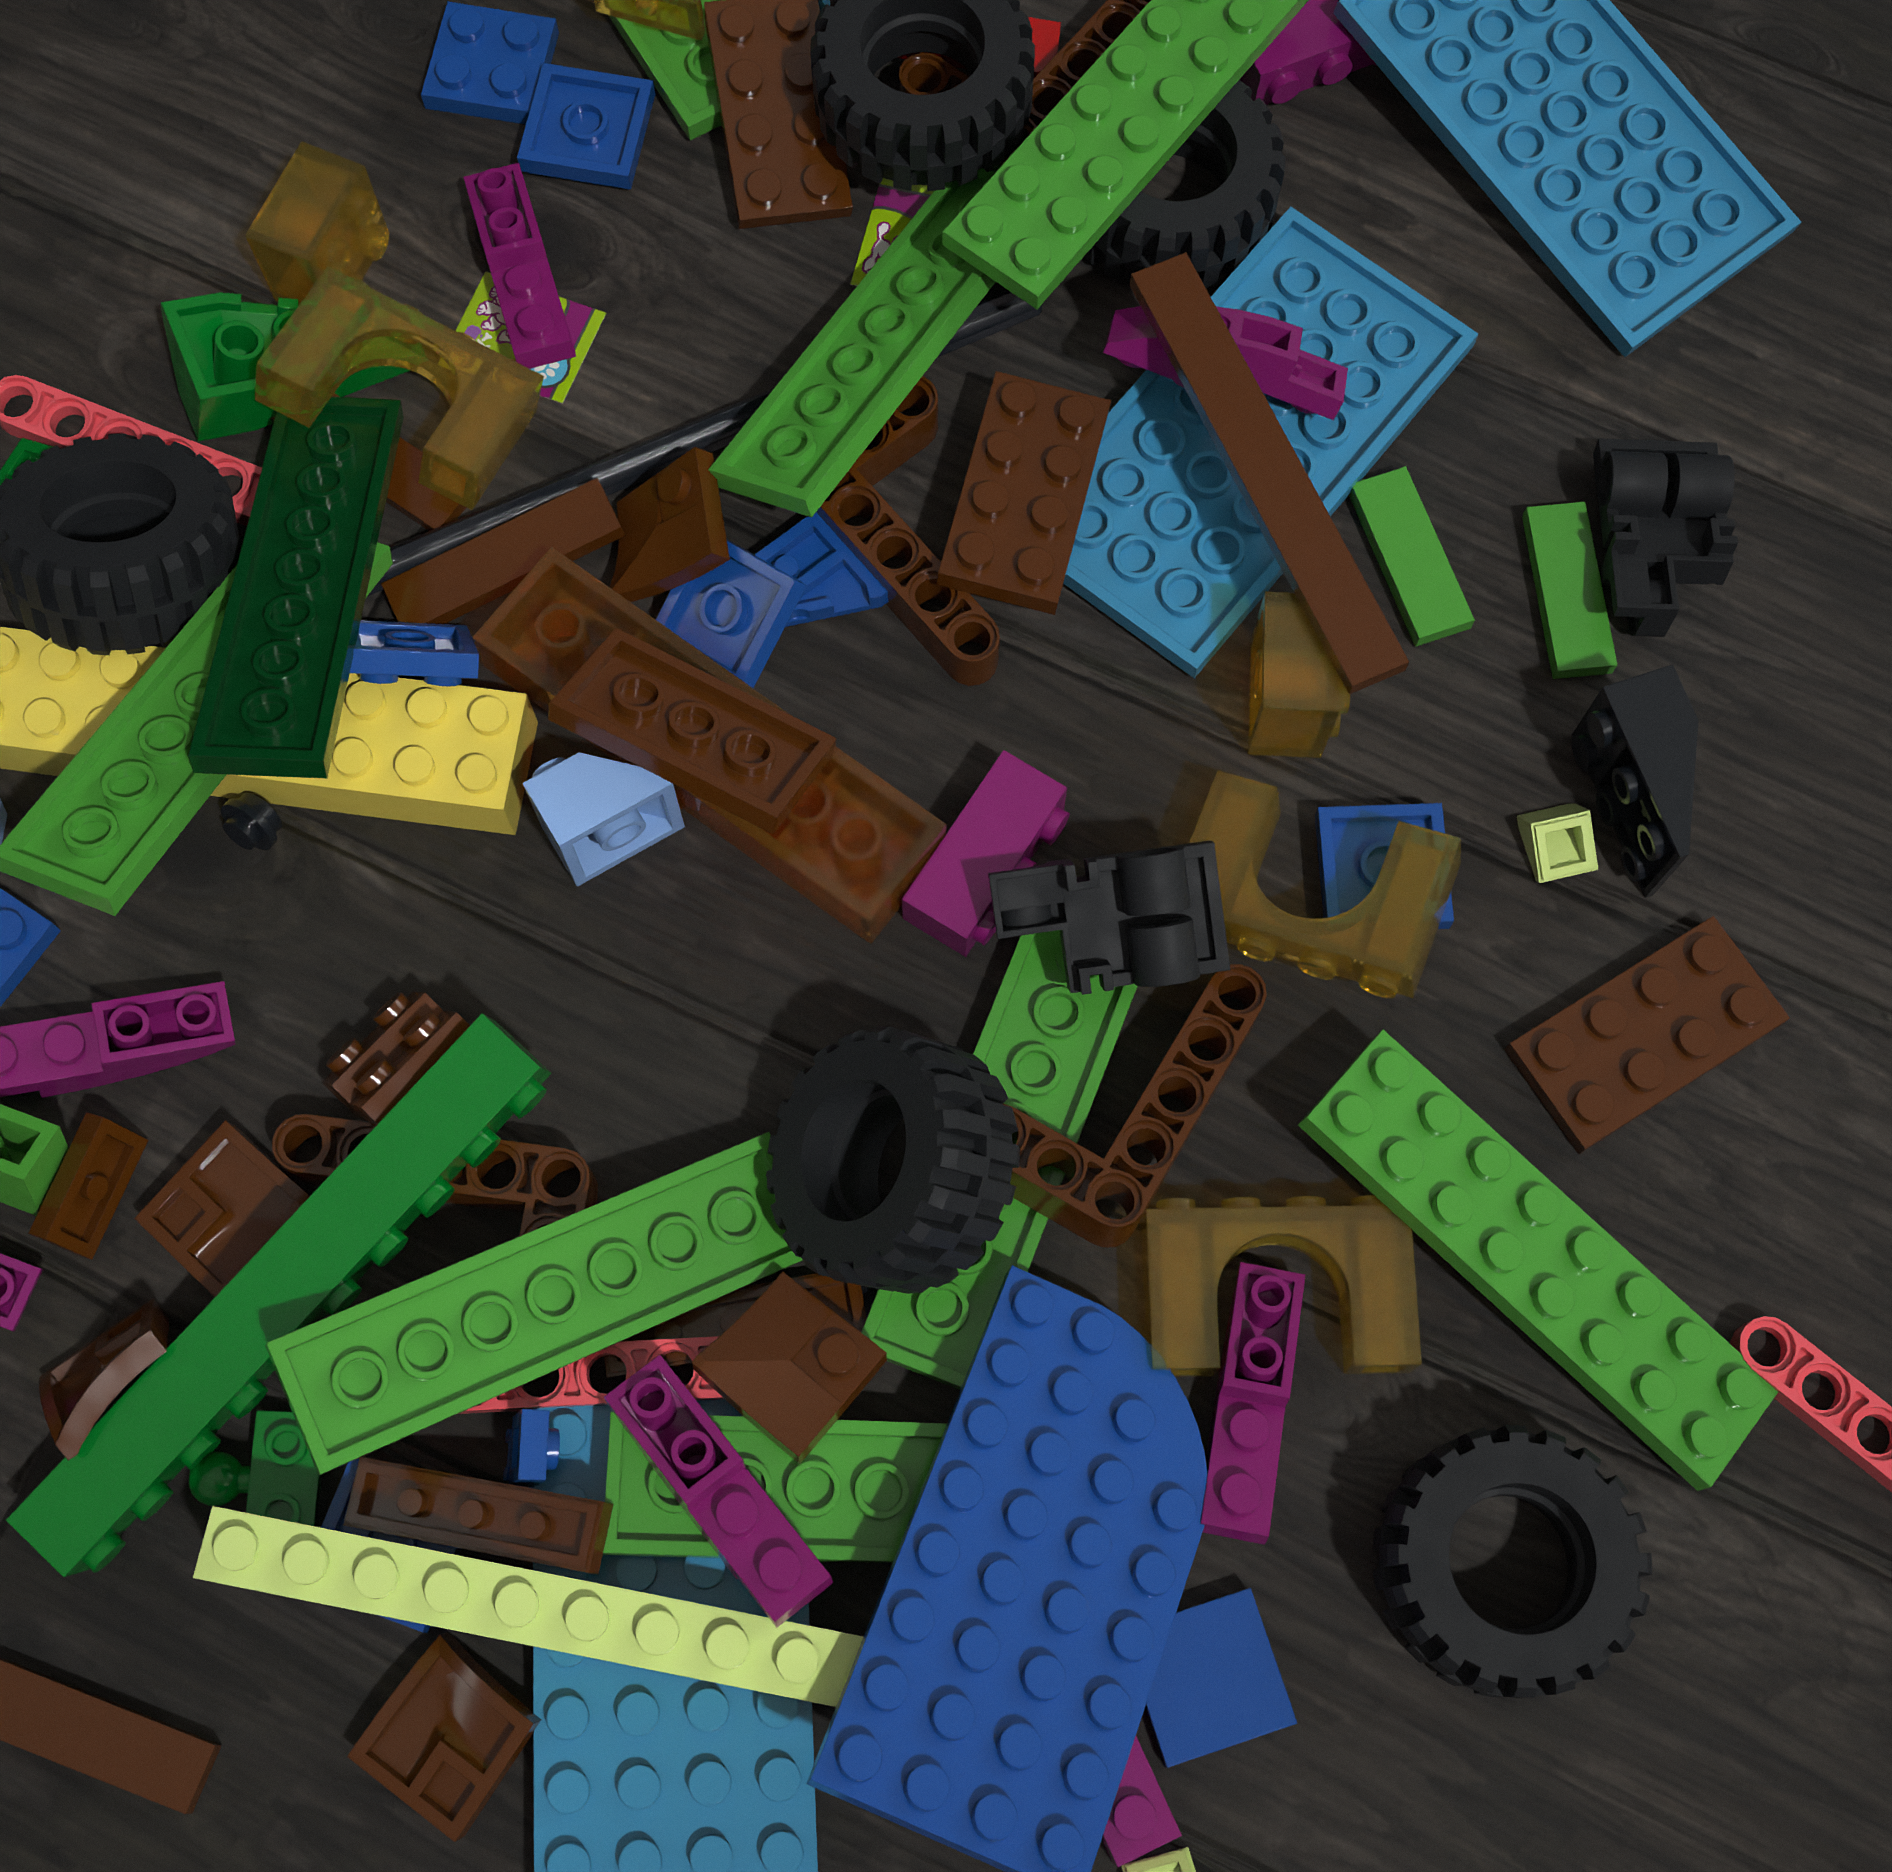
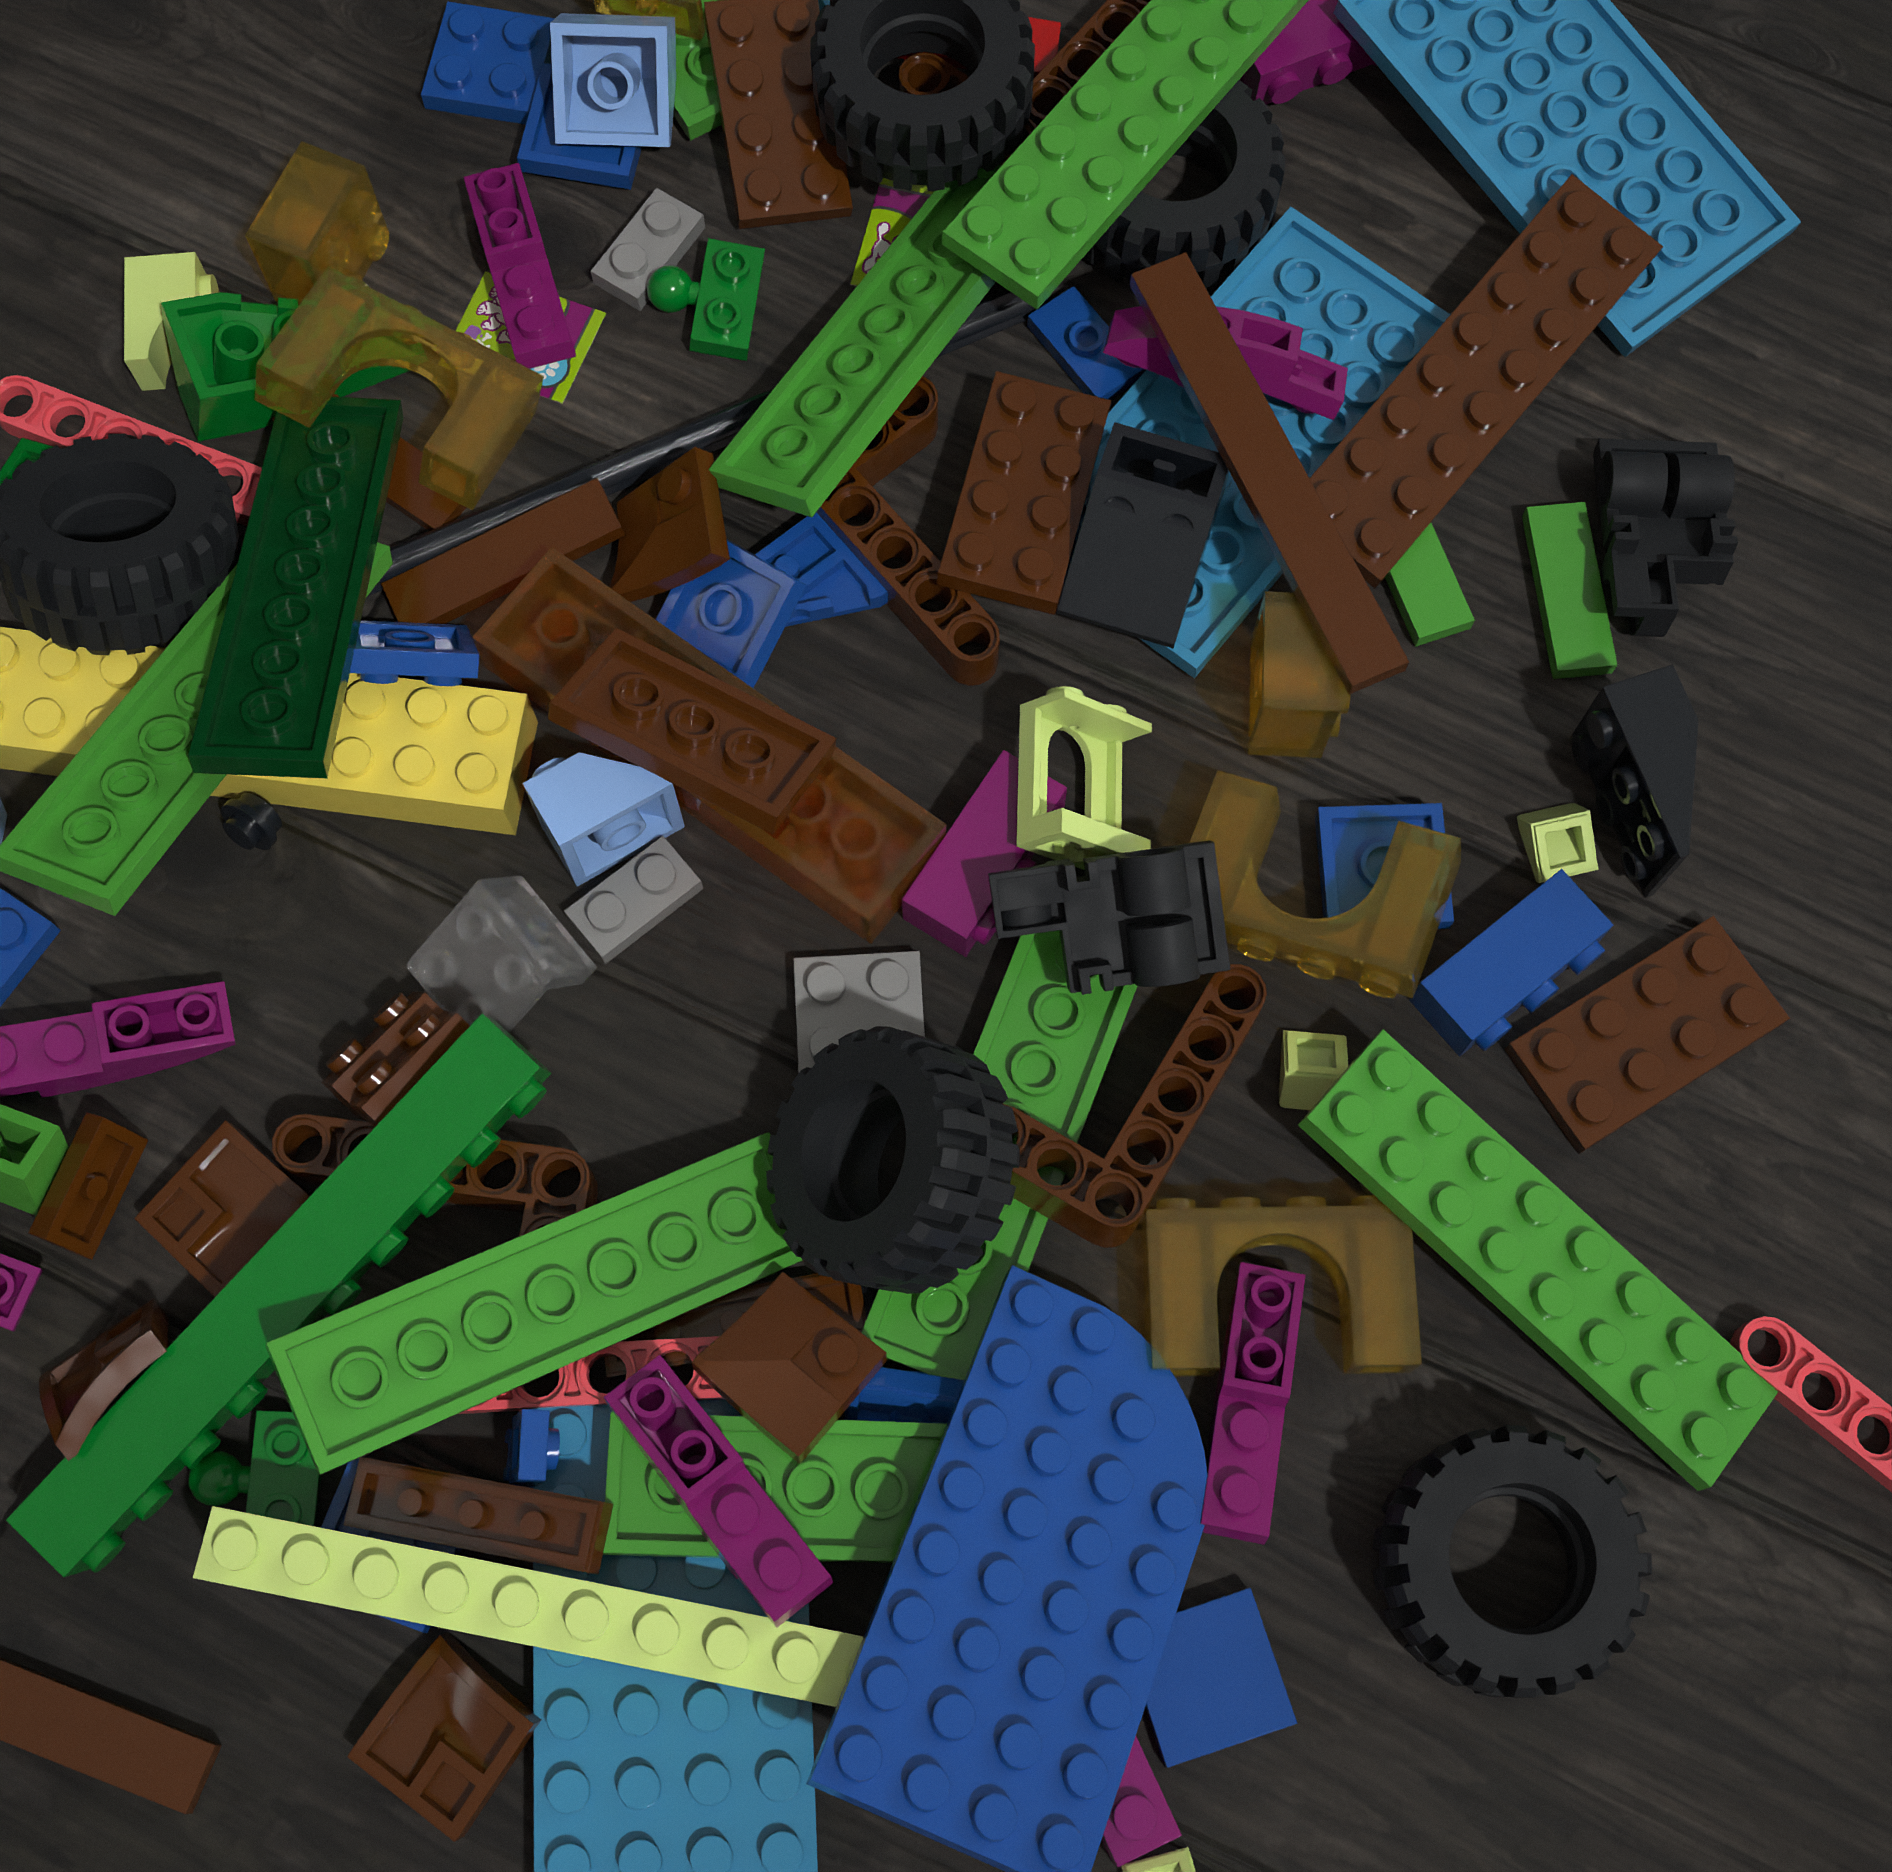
(146, 285): none -> yellowish green arch
(498, 954): none -> clear bracket
(613, 79): none -> light blue slope
(633, 899): none -> light grey plate
(653, 238): none -> light grey plate
(722, 298): none -> green plate
(853, 994): none -> light grey plate
(905, 1397): none -> blue plate
(1077, 340): none -> blue plate
(1100, 735): none -> yellowish green panel
(1144, 535): none -> black slope
(1309, 1067): none -> yellowish green slope
(1479, 374): none -> reddish brown plate
(1512, 964): none -> blue brick

